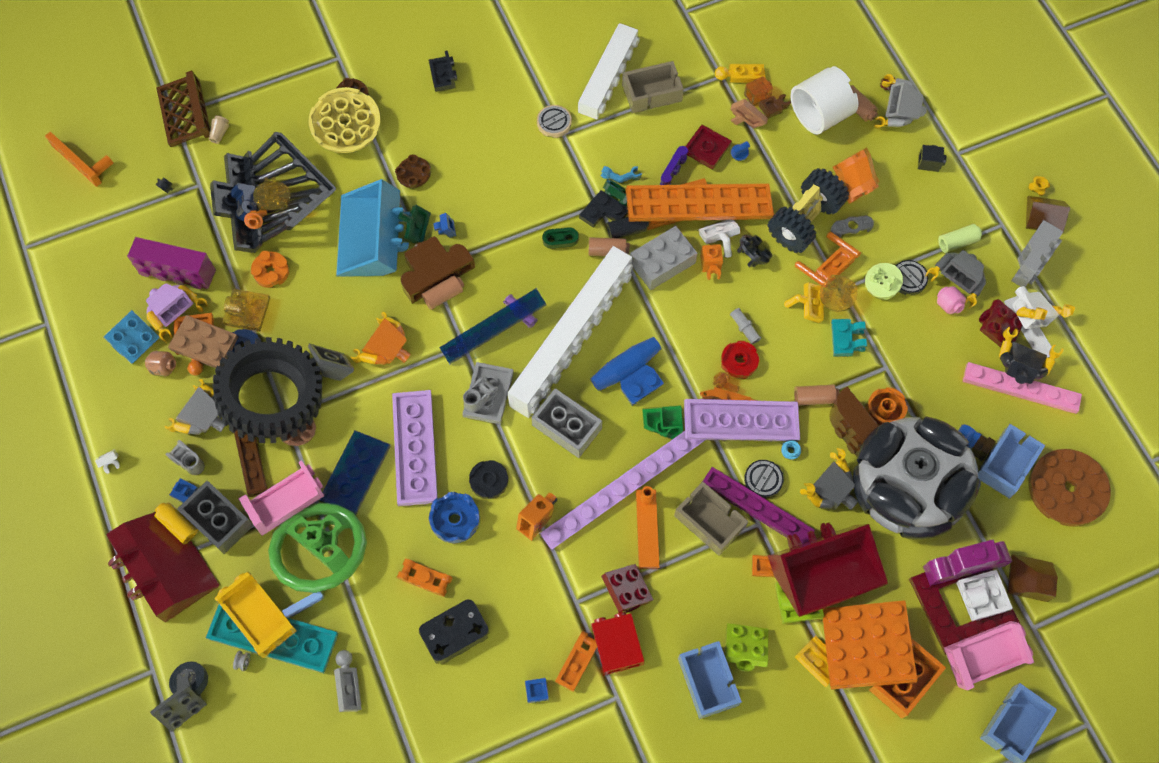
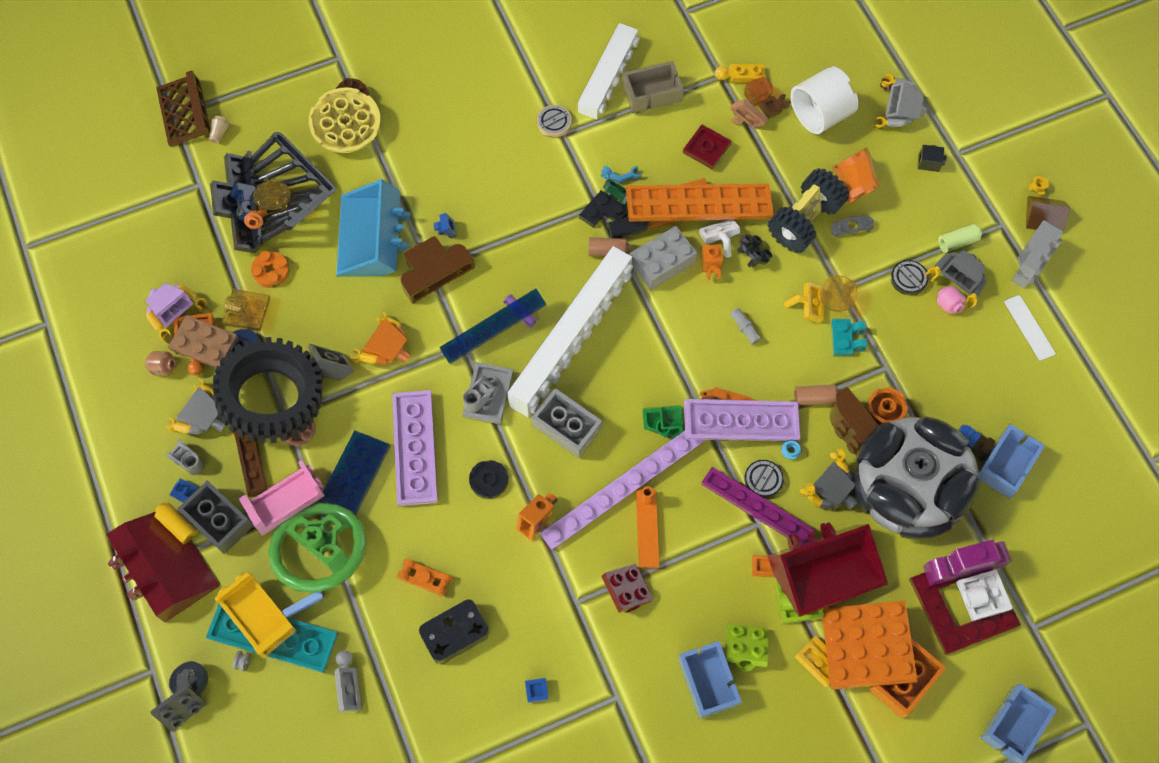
(90, 173): orange piece -> none
(106, 459): white tile -> none
(131, 337): dark azure plate -> none
(164, 184): black plate -> none
(171, 263): magenta brick -> none
(413, 171): reddish brown dish -> none
(416, 223): dark green plate -> none
(442, 72): black bracket -> none
(443, 292): nougat brick -> none
(452, 504): blue plate -> none
(560, 236): dark green plate -> none
(576, 662): orange plate -> none
(617, 643): red panel -> none
(631, 371): blue plate -> none
(674, 165): dark purple plate -> none
(709, 518): dark tan piece -> none
(721, 381): clear orange plate -> none
(730, 364): red plate -> none
(740, 151): blue plate -> none
(835, 263): orange plate -> none
(866, 108): nougat brick -> none
(890, 286): yellowish green plate -> none
(988, 654): bright pink panel -> none
(997, 320): dark red plate -> none
(1024, 362): black torso -> none
(1032, 578): reddish brown slope -> none
(1034, 392): bright pink plate -> none
(1036, 311): white torso -> none
(1052, 498): dark orange plate -> none

